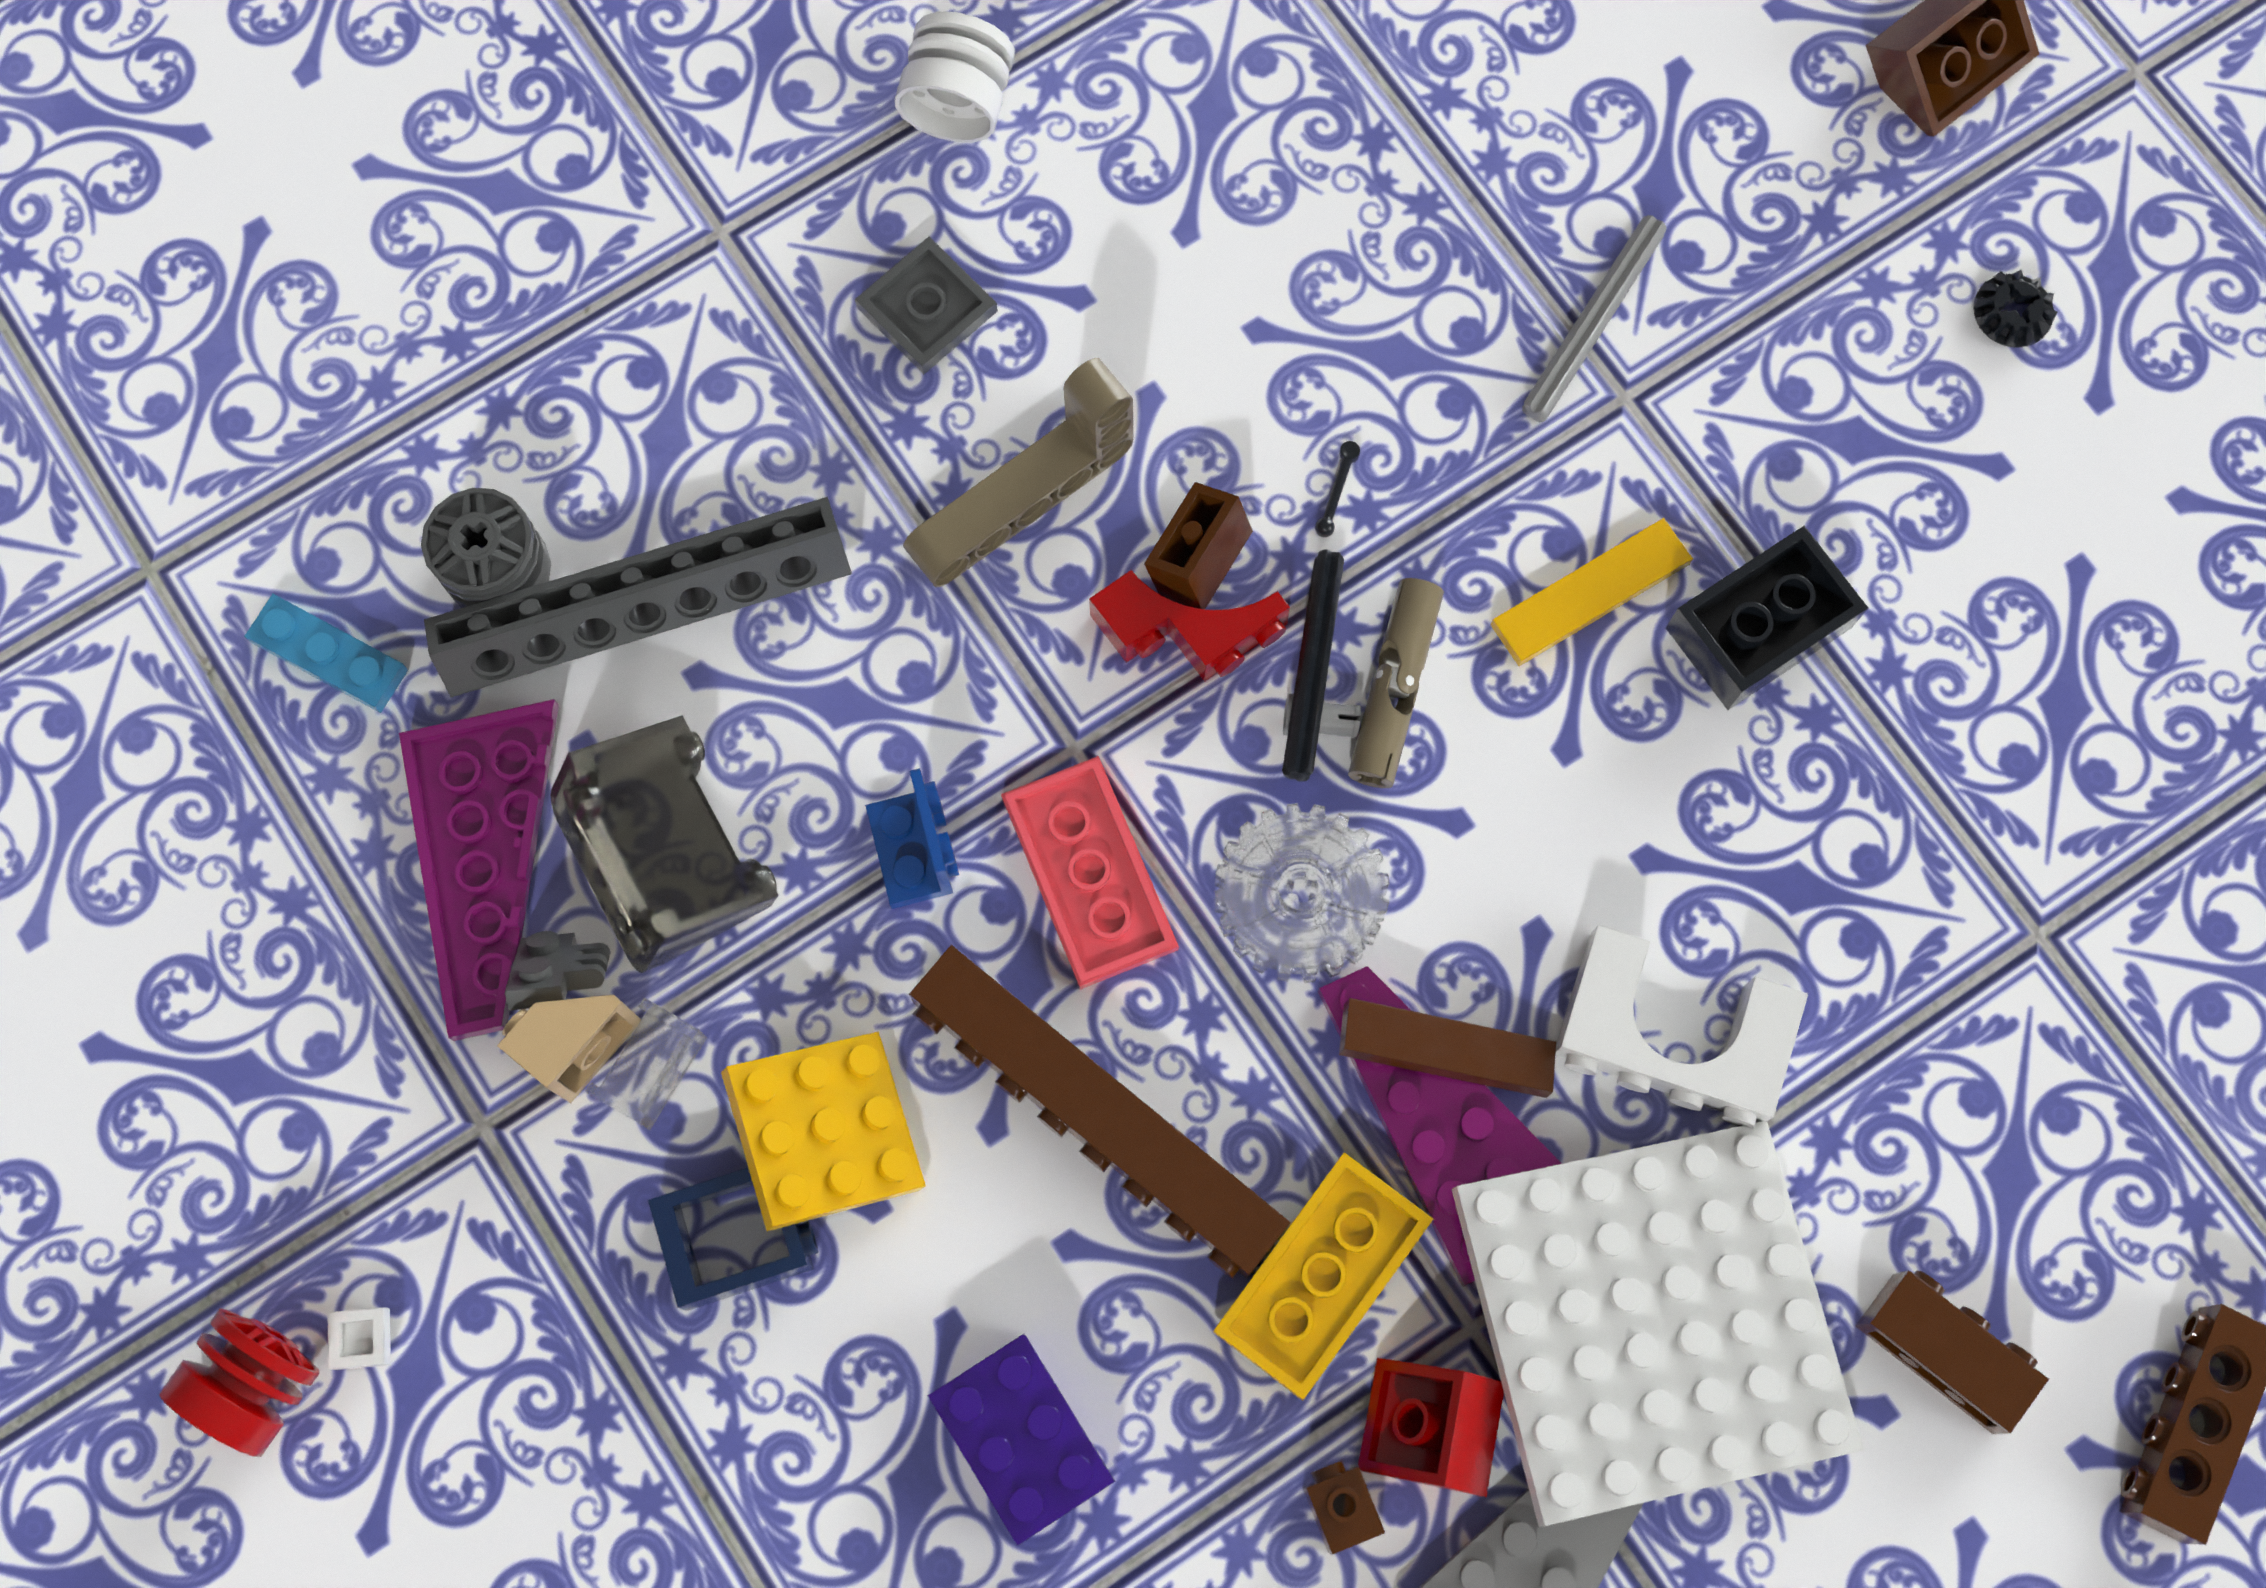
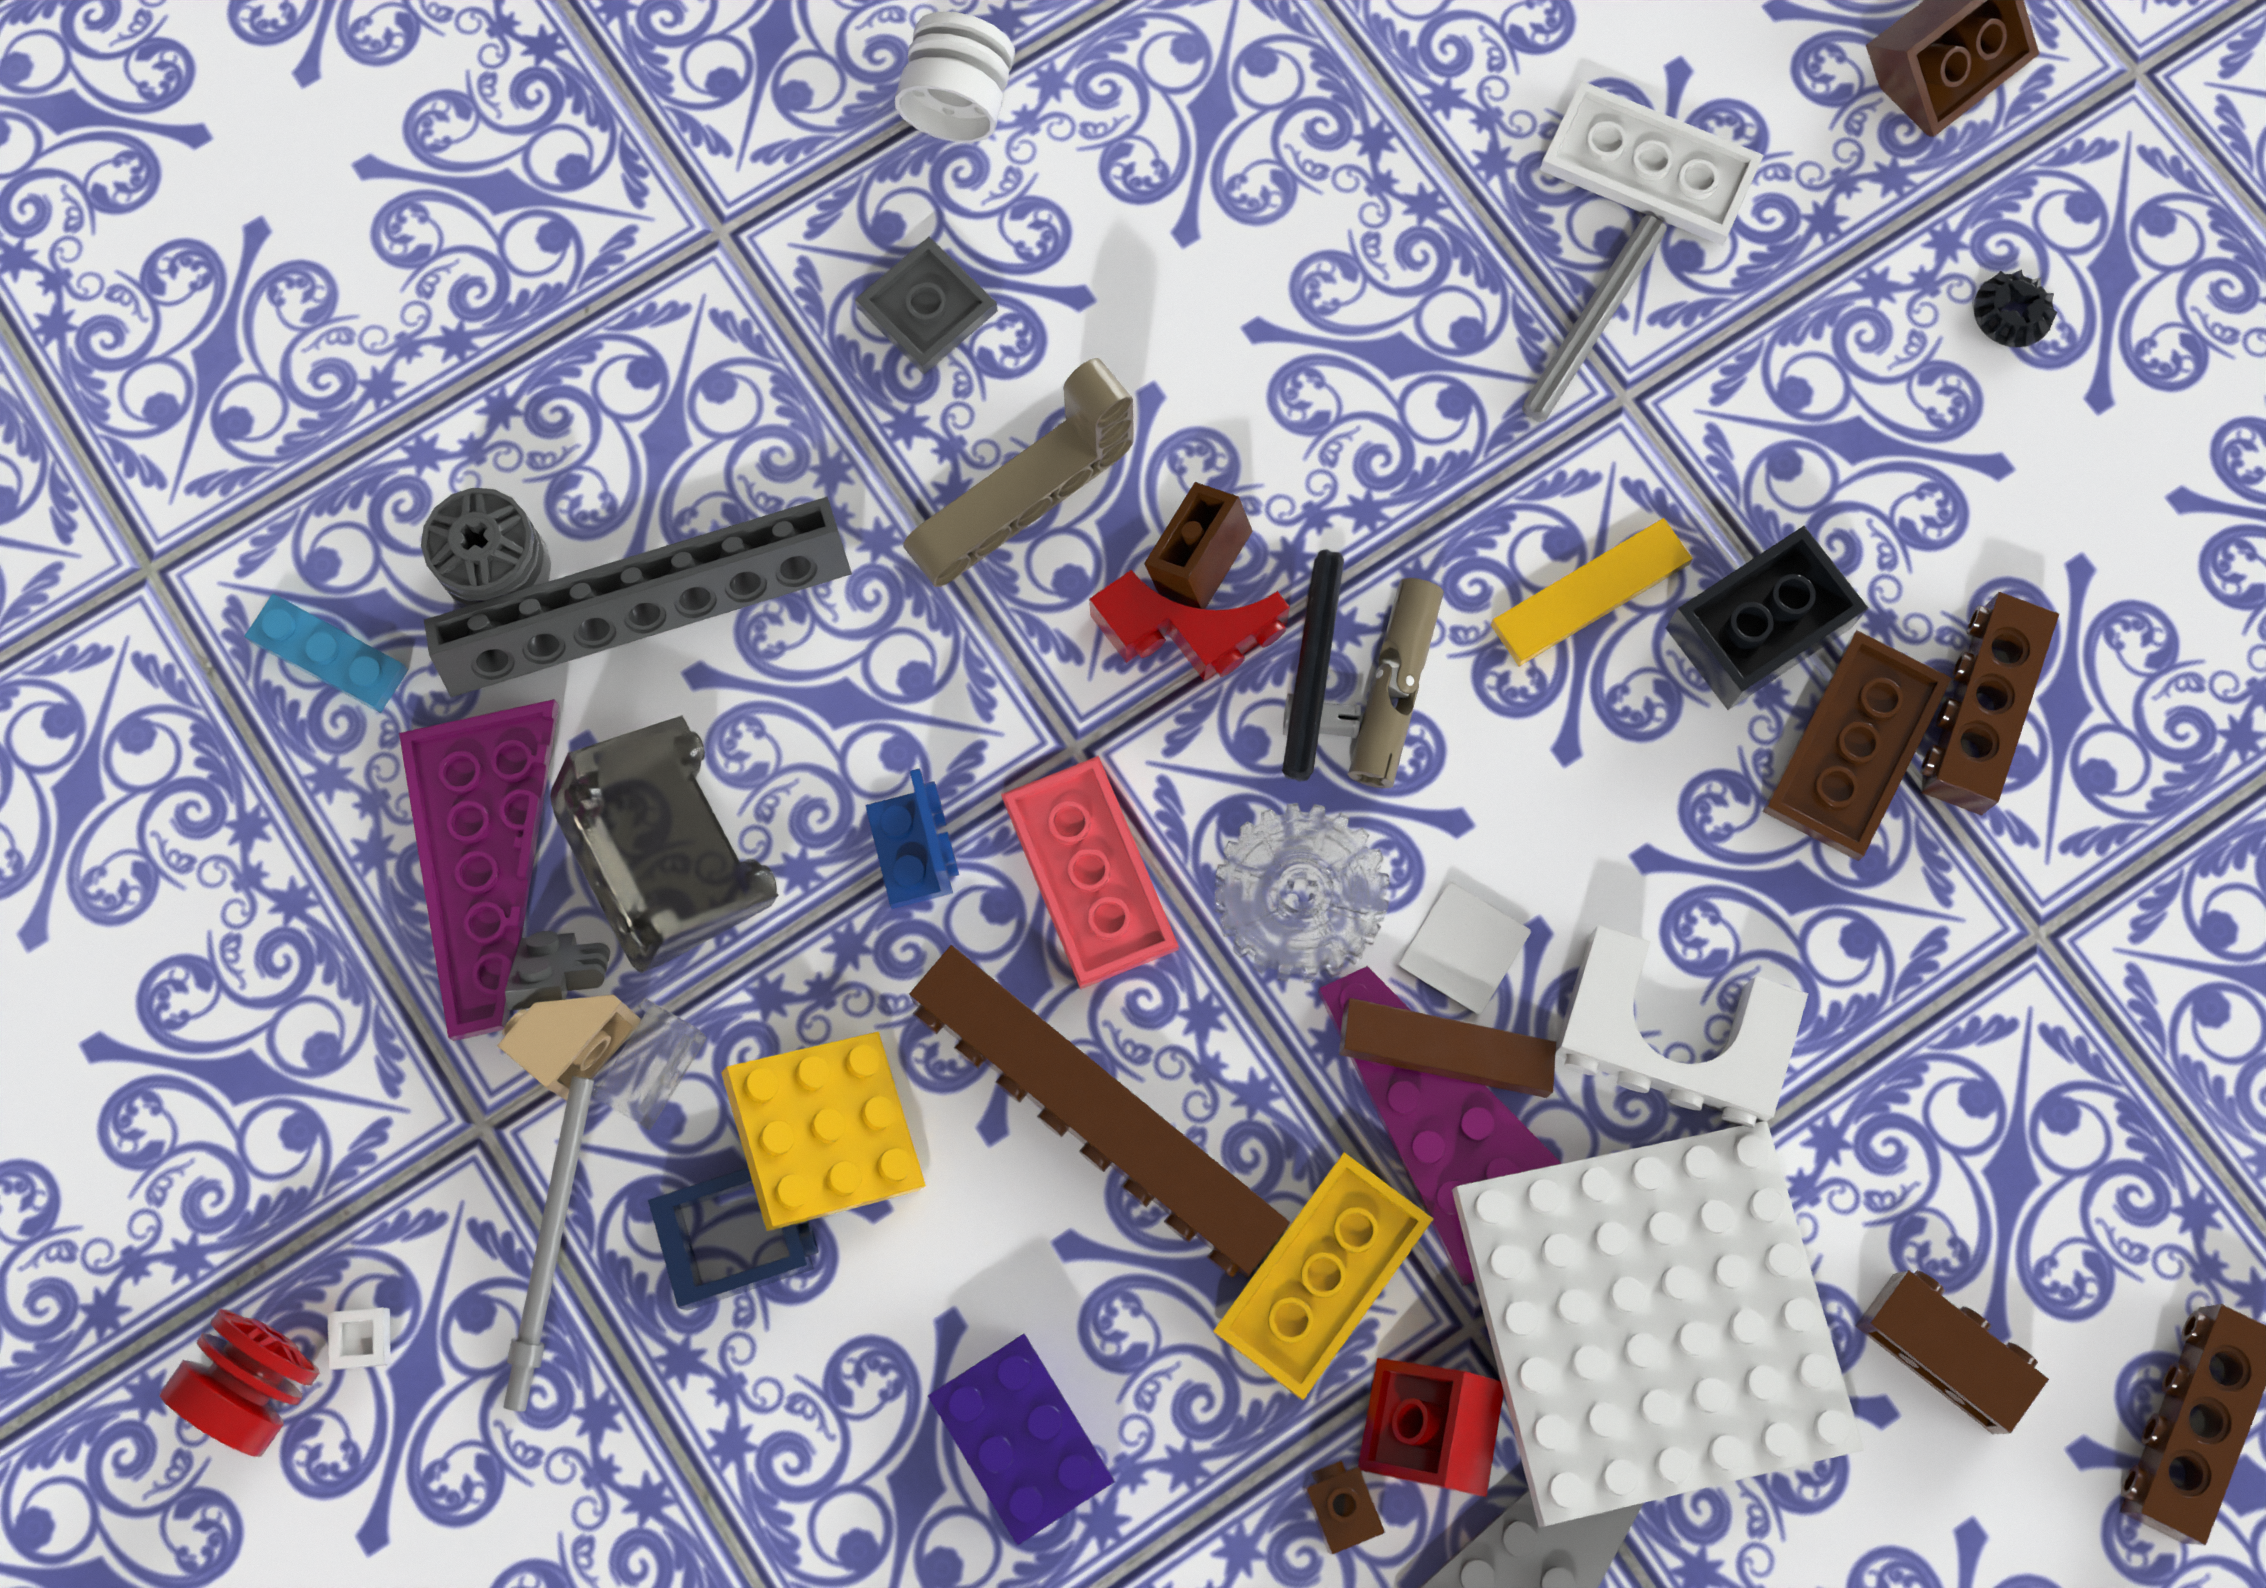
(527, 1350): none -> light grey bar
(1348, 454): black hinge -> none
(1464, 948): none -> white sticker
(1651, 162): none -> white plate
(1857, 745): none -> reddish brown plate
(2025, 636): none -> reddish brown brick

